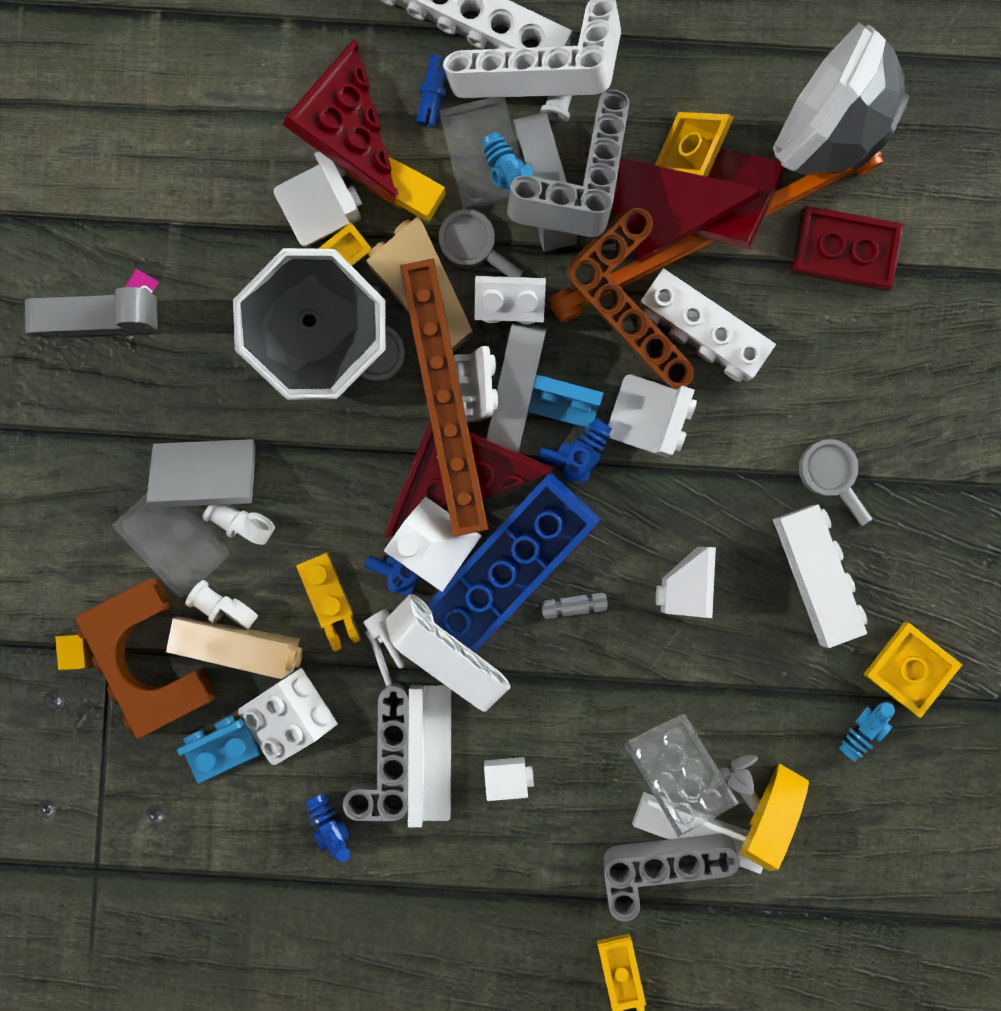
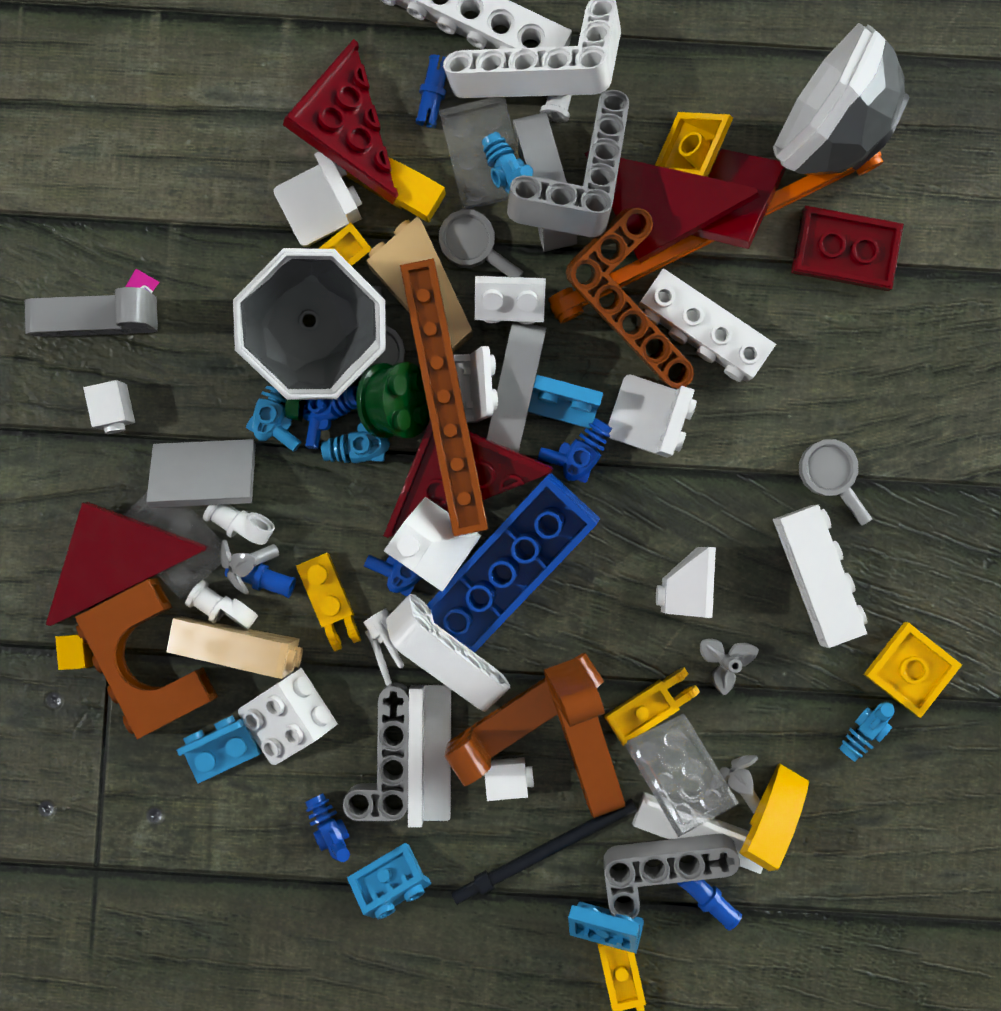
(109, 406): none -> white brick
(110, 556): none -> dark red tile
(243, 563): none -> light grey plant
(269, 580): none -> blue pin
(270, 420): none -> dark azure piece
(293, 409): none -> dark green tile
(323, 411): none -> blue piece
(356, 447): none -> dark azure piece
(388, 882): none -> dark azure bracket
(392, 400): none -> dark green wheel
(473, 748): none -> dark orange beam
(485, 881): none -> black bar
(574, 605): light grey axle -> none
(578, 711): none -> dark orange beam
(599, 926): none -> dark azure bracket
(649, 707): none -> yellow hinge
(711, 901): none -> blue pin
(731, 663): none -> light grey plant

